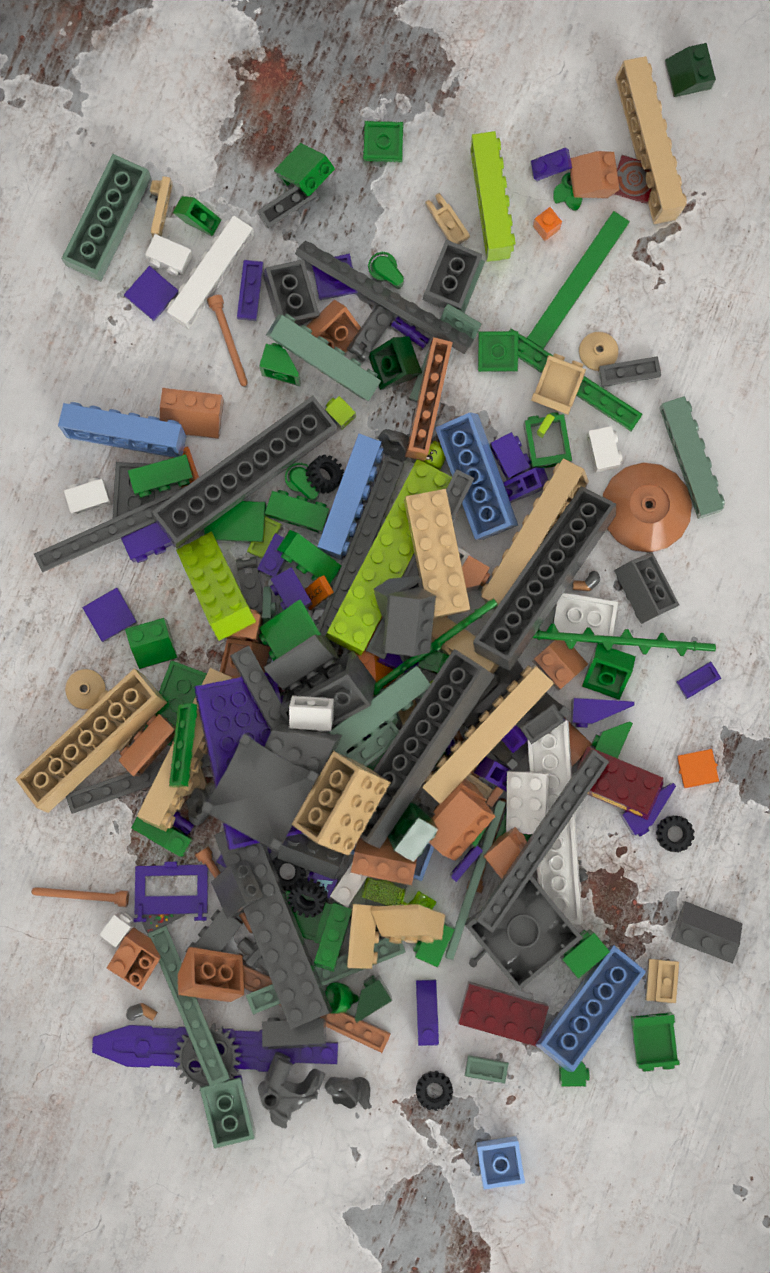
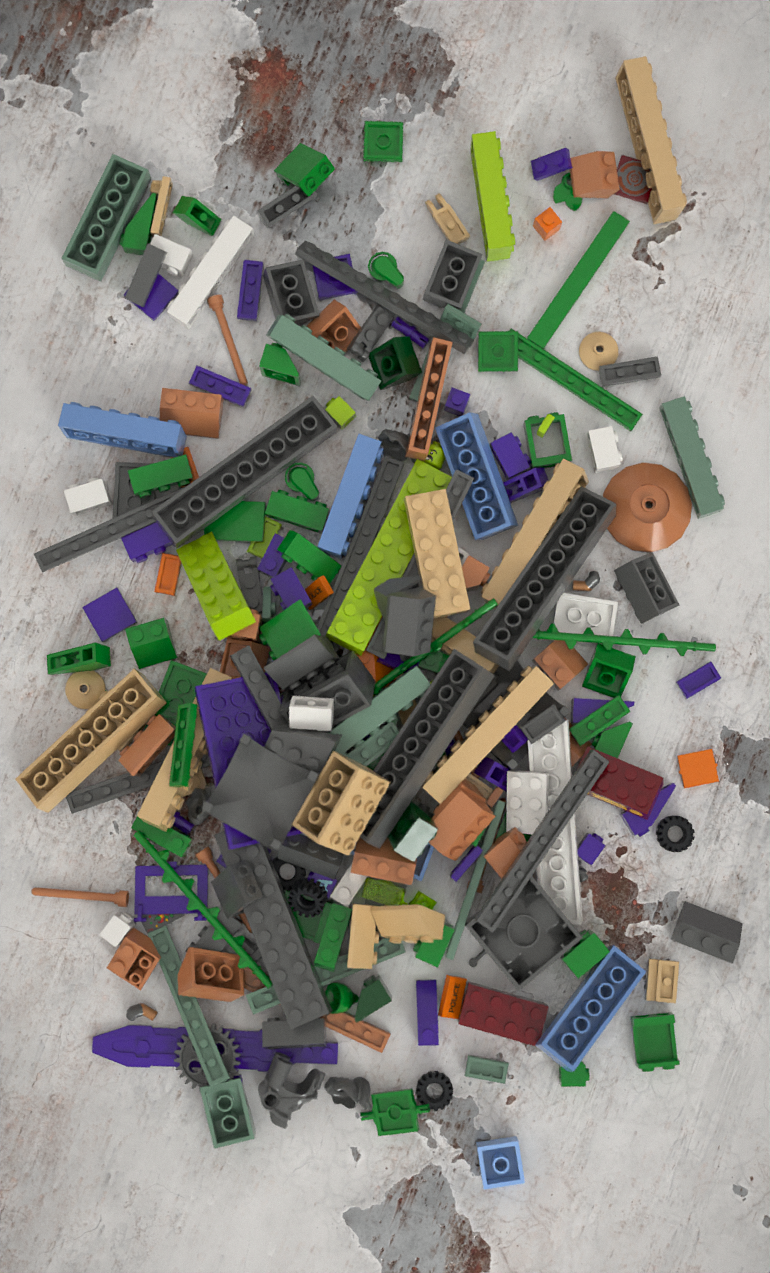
(79, 659): none -> green slope
(138, 231): none -> green slope
(145, 275): none -> dark grey tile
(168, 574): none -> orange tile
(209, 913): none -> green plant
(217, 384): none -> dark purple plate
(318, 480): black tyre -> none
(395, 1112): none -> green plate
(452, 997): none -> orange tile
(457, 402): none -> dark purple brick
(559, 383): tan panel -> none
(590, 848): none -> dark purple brick
(599, 720): none -> green tile
(690, 70): dark green slope -> none

